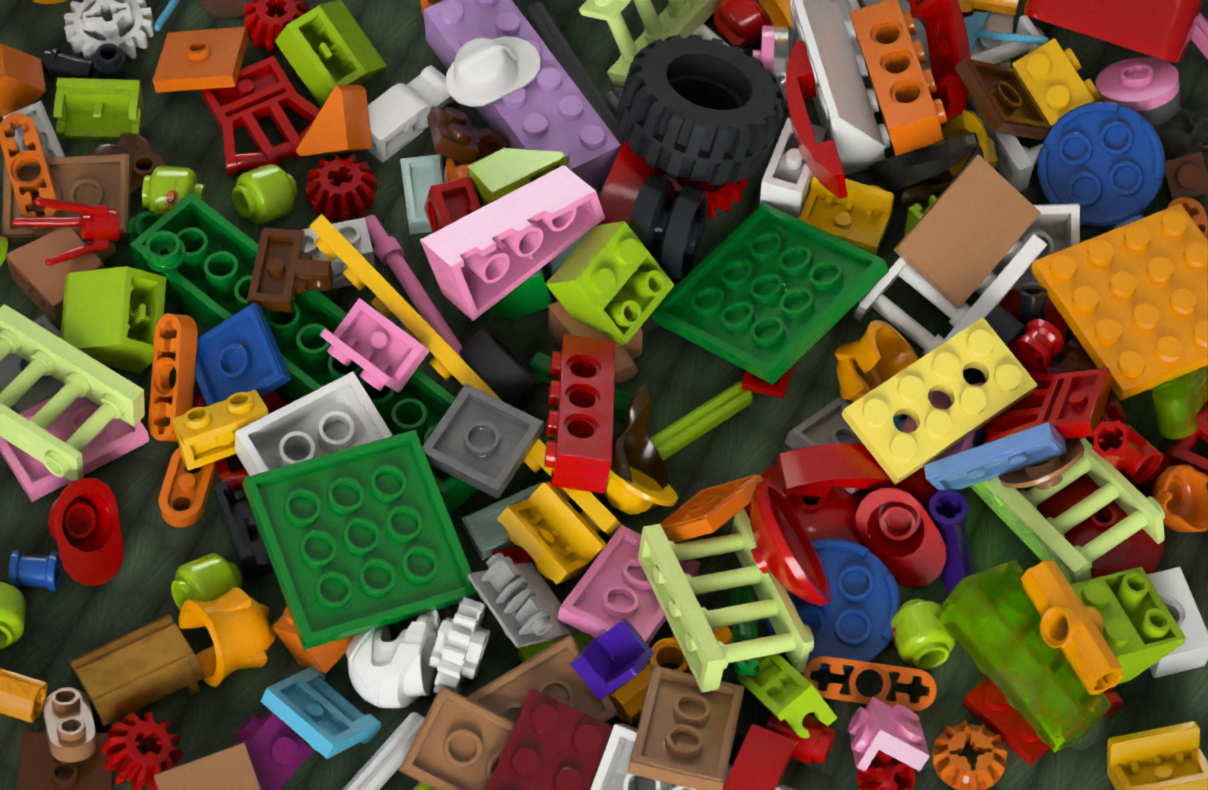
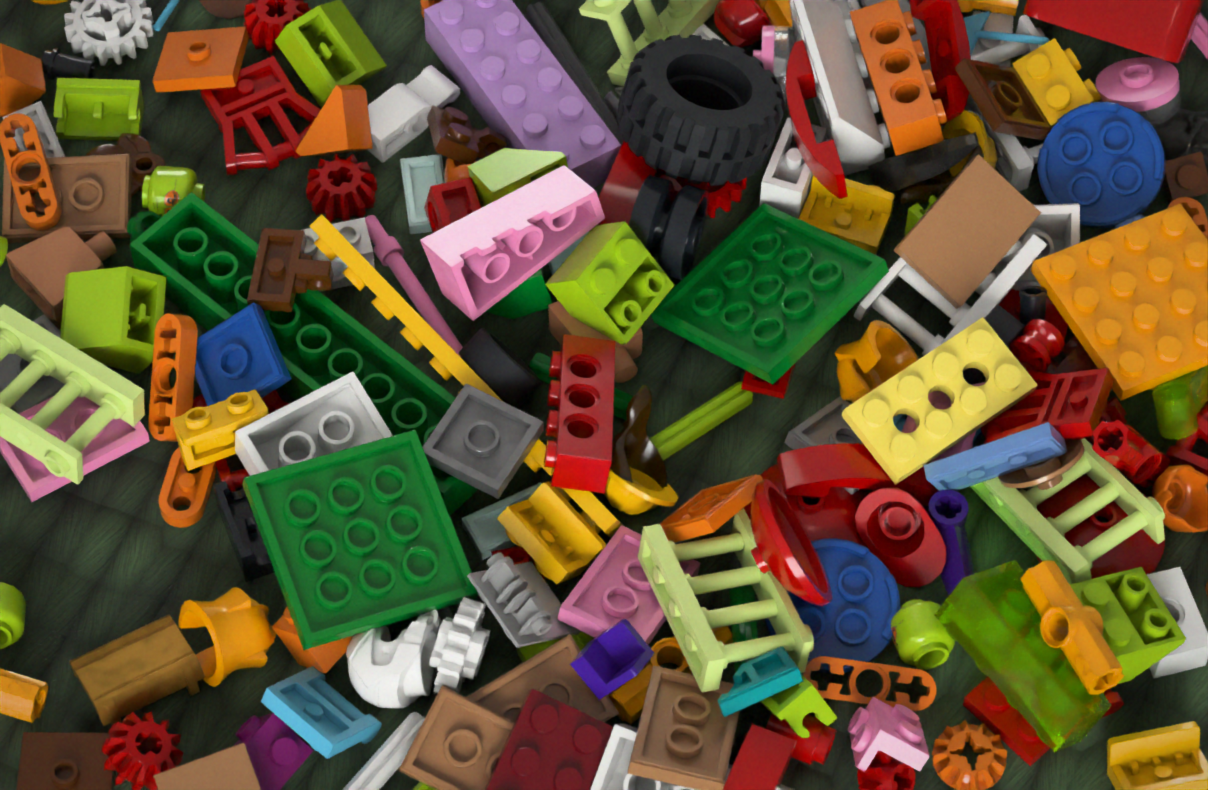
(35, 570): blue bush -> none
(69, 725): medium nougat plate -> none
(87, 531): red piece -> none
(97, 225): red plant -> none
(110, 61): black pin -> none
(160, 243): green plate -> none
(204, 579): lime head -> none
(264, 194): lime head -> none
(376, 345): bright pink bracket -> none
(491, 69): white piece -> none
(760, 680): none -> teal tile

